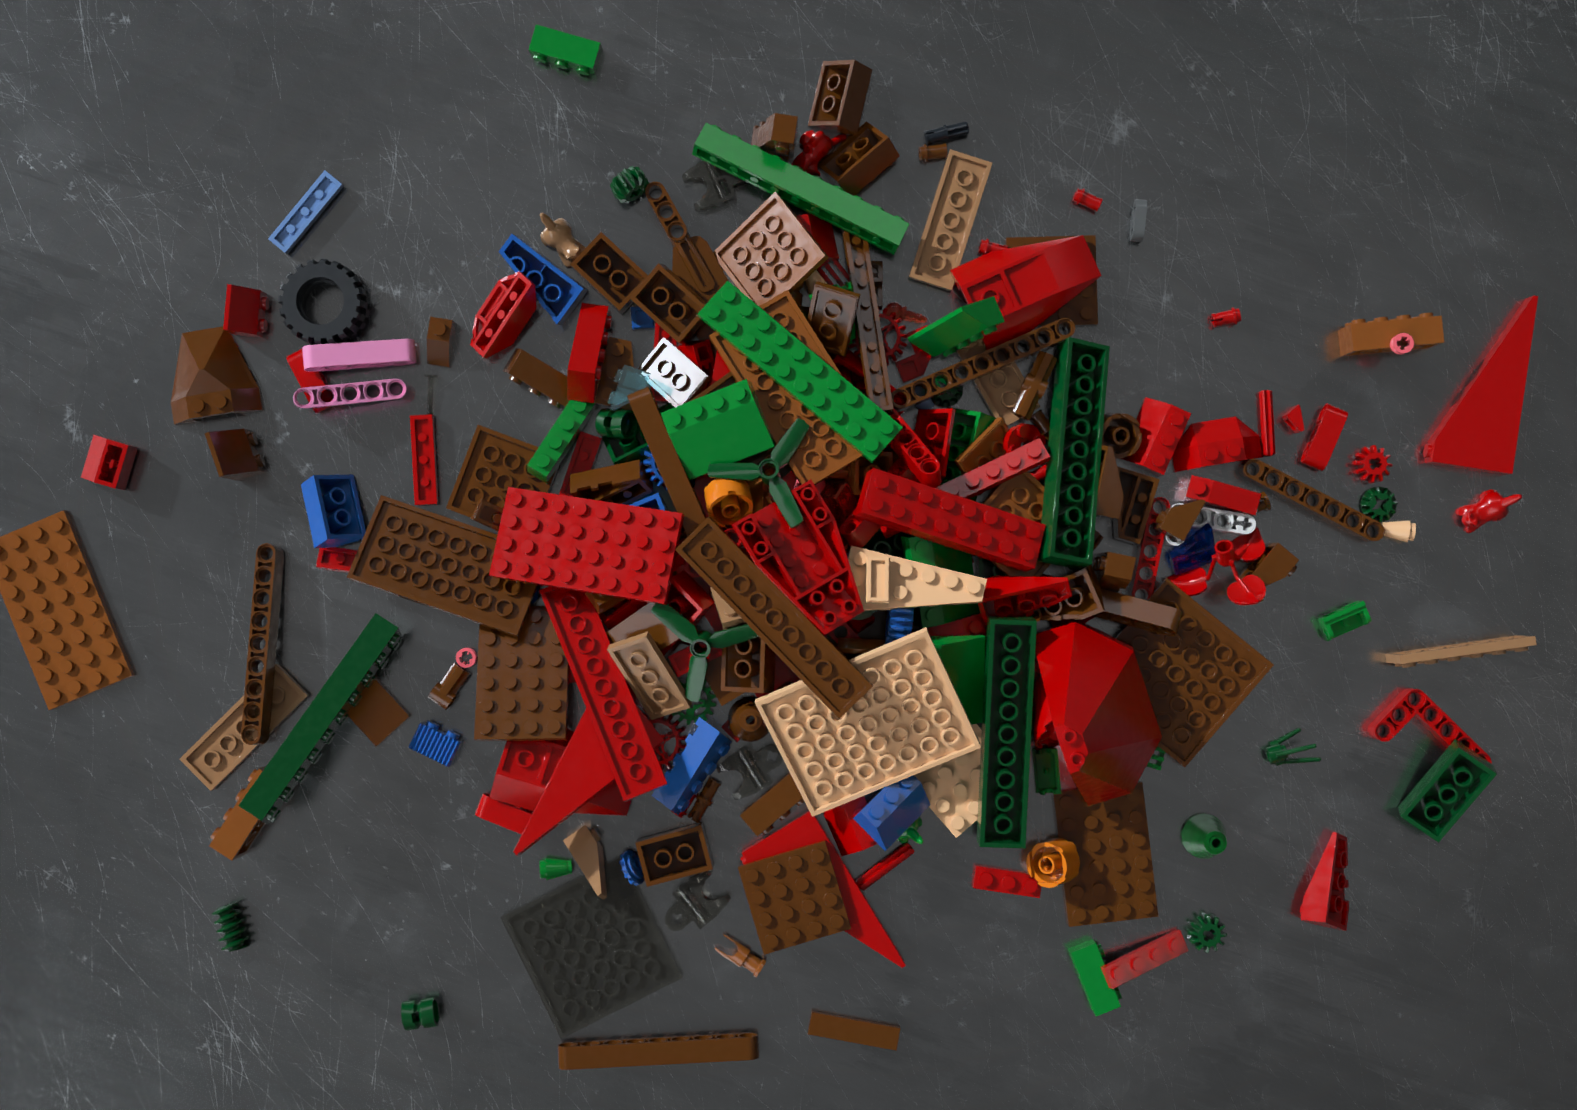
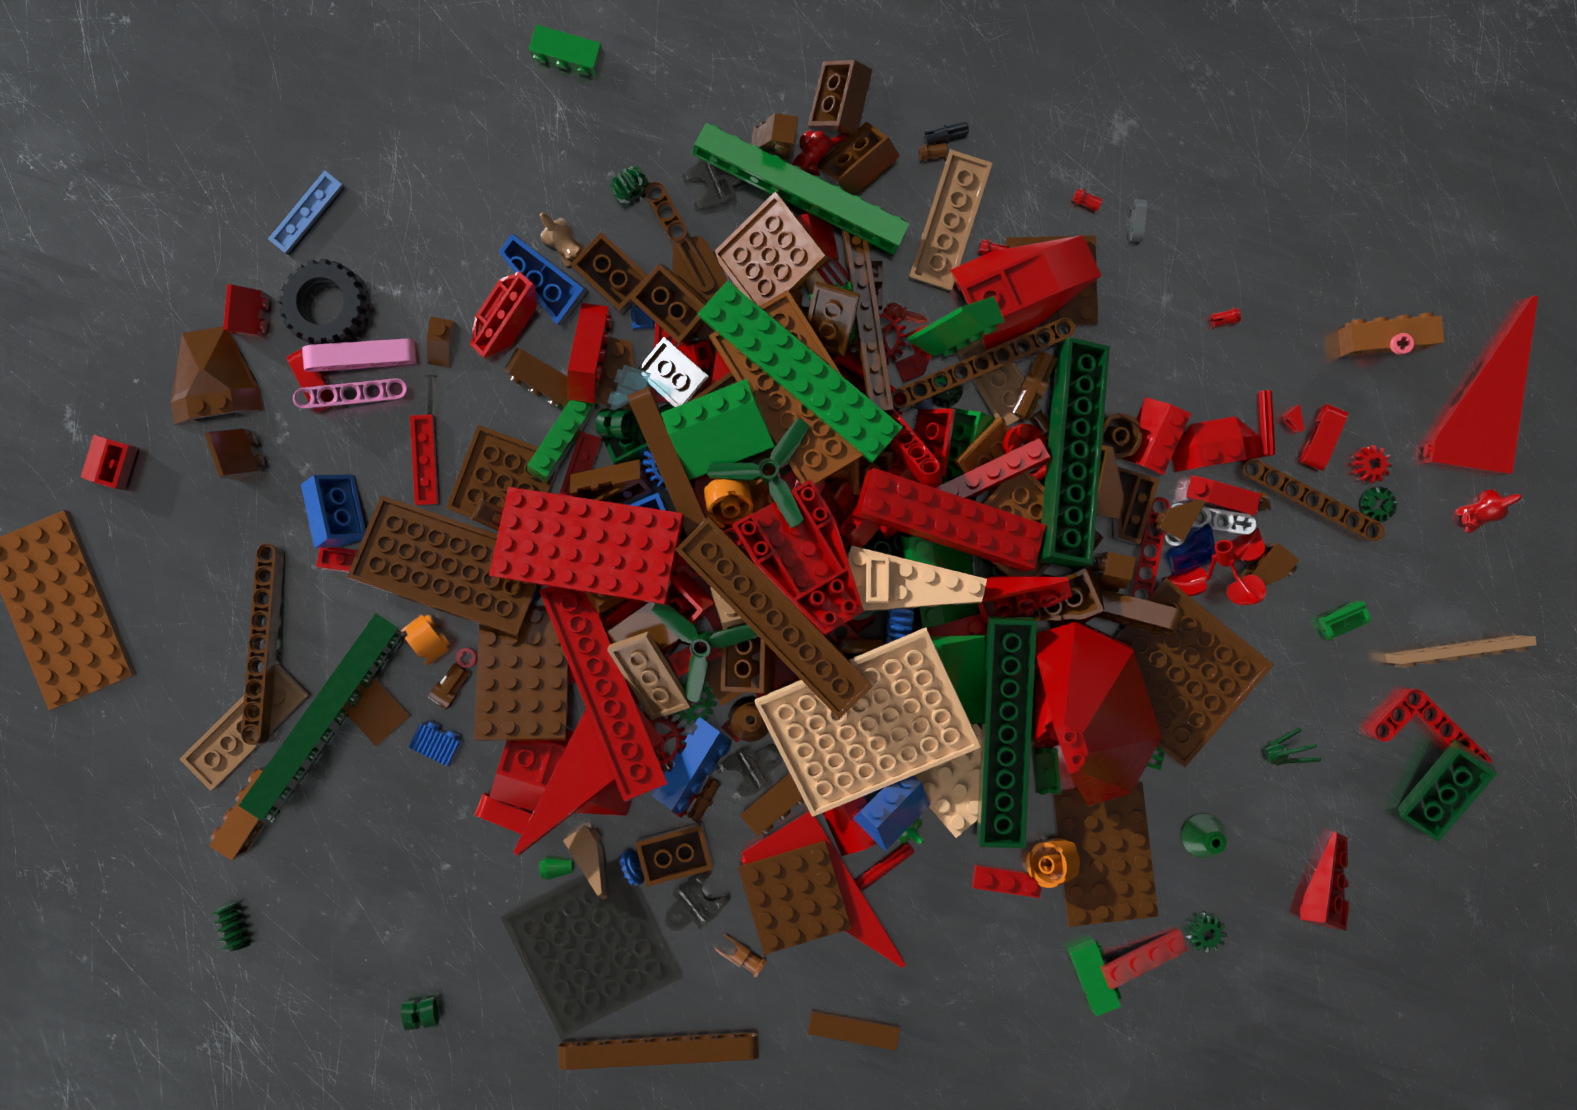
(425, 639): none -> orange brick
(1400, 530): light nougat cone -> none

